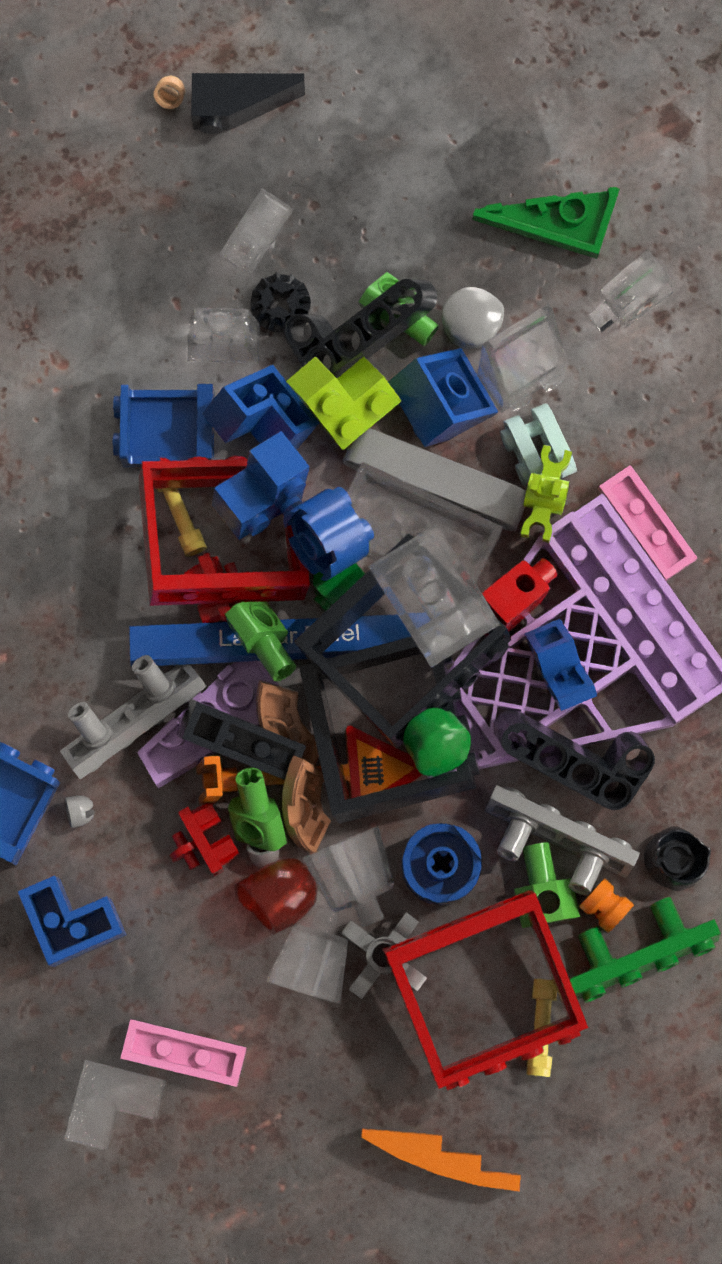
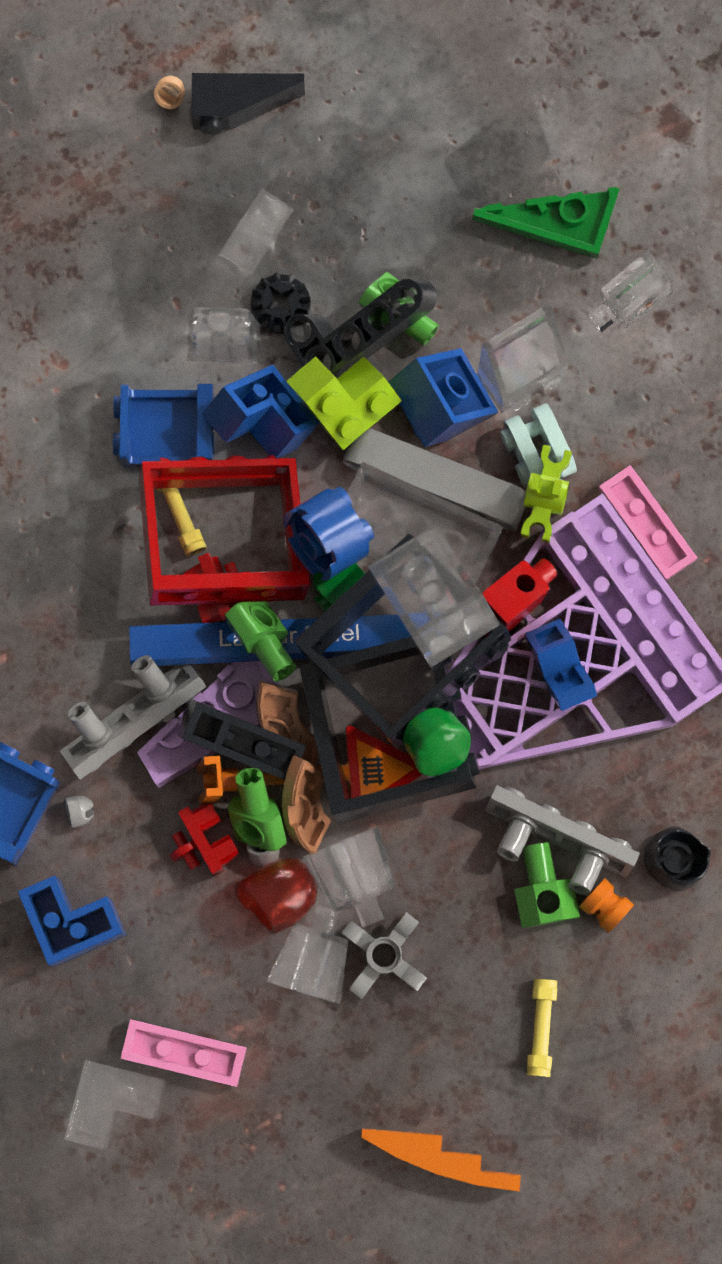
(263, 490): blue brick -> none
(443, 841): blue brick -> none
(471, 317): light grey hair -> none
(526, 1045): red window -> none
(568, 755): black beam -> none
(662, 955): green plate -> none

